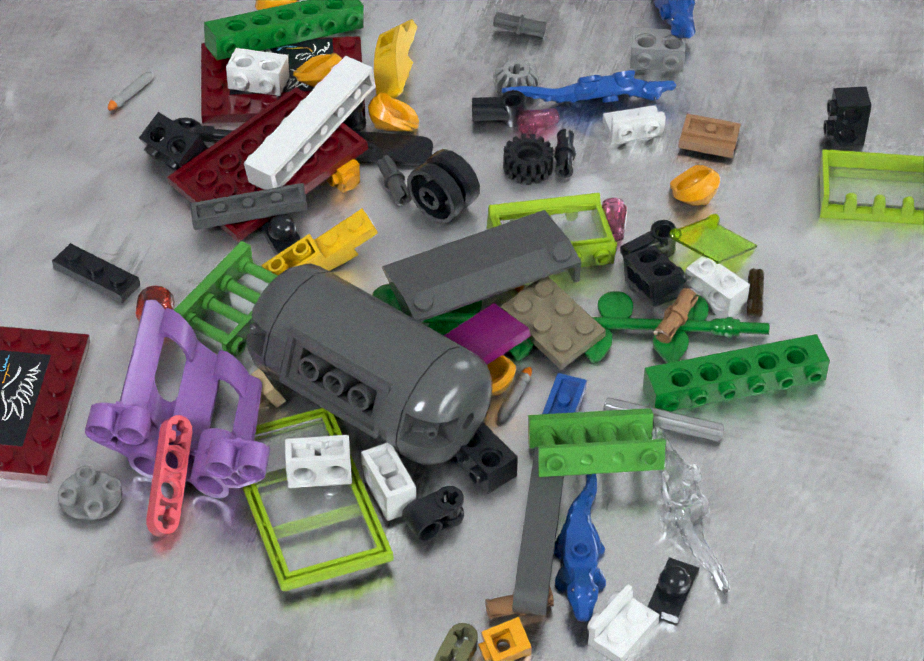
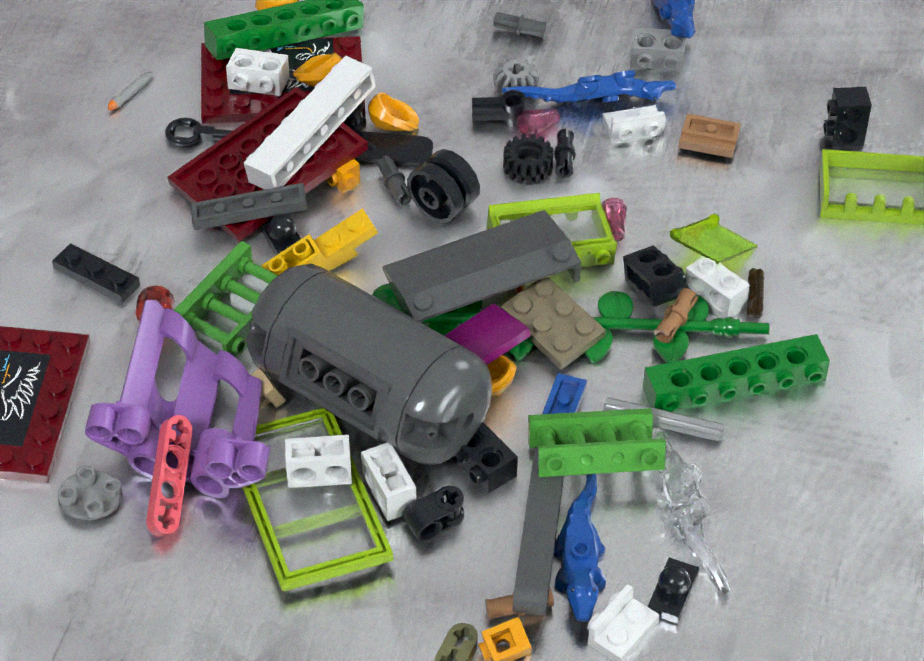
(175, 140): black brick -> none
(392, 58): yellow slope -> none
(514, 395): light grey piece -> none
(658, 236): black piece -> none
(696, 185): light orange hat -> none

